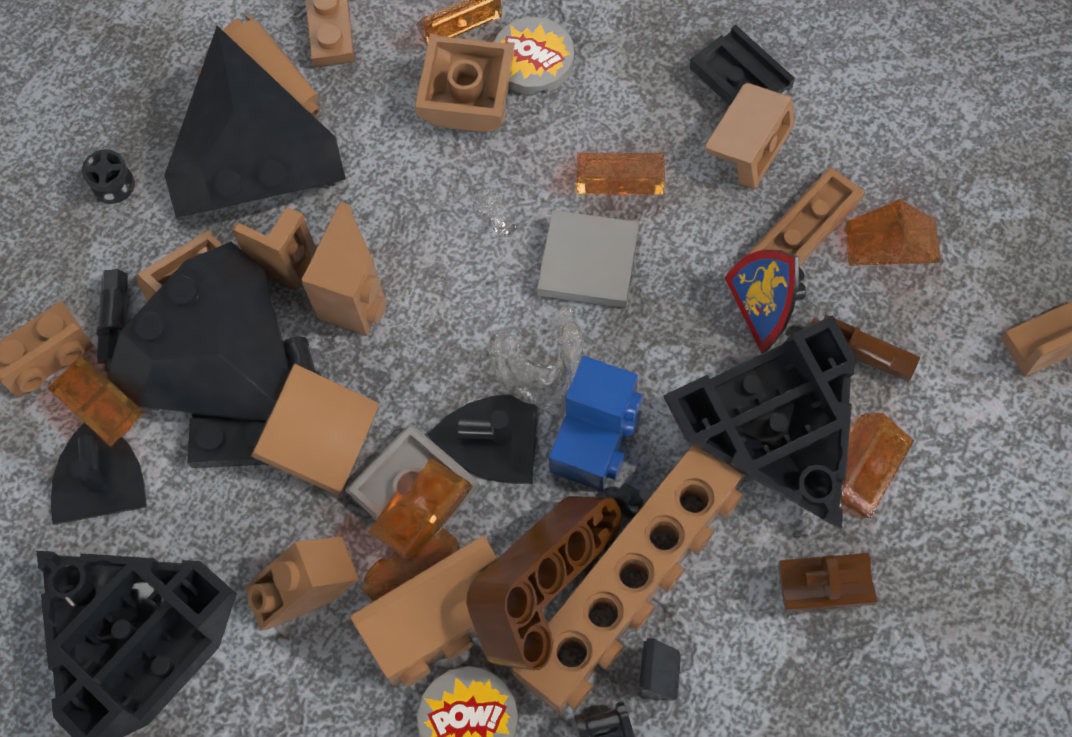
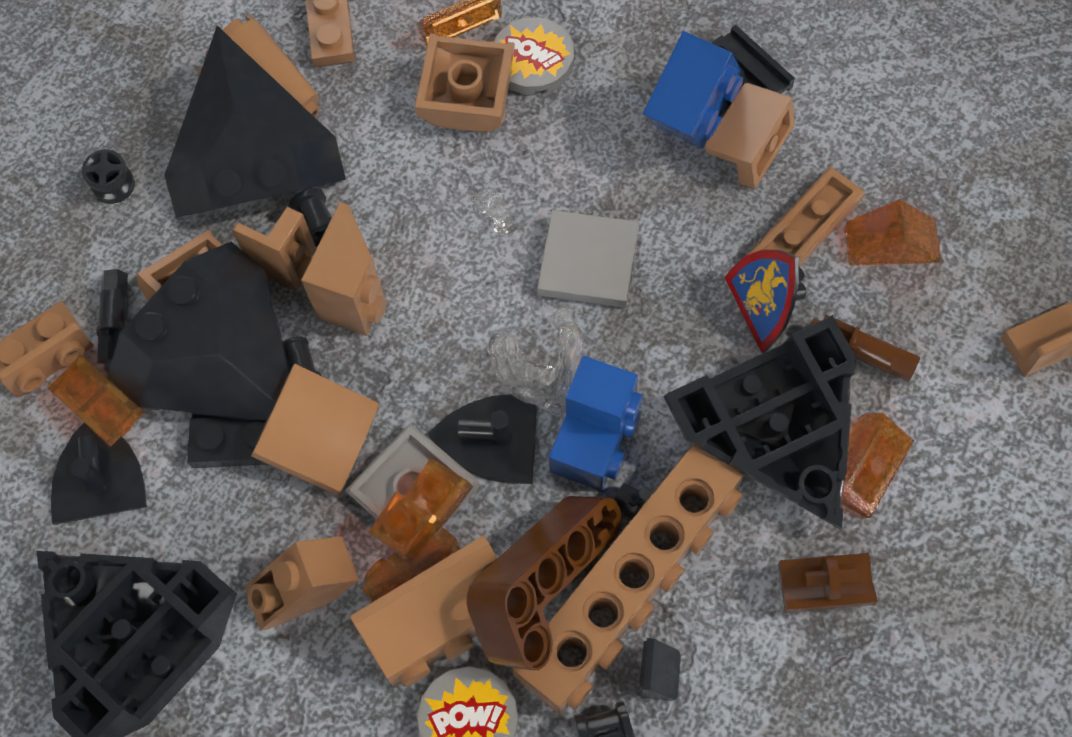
(312, 206): none -> black bush
(620, 173): clear orange slope -> none
(694, 90): none -> blue brick

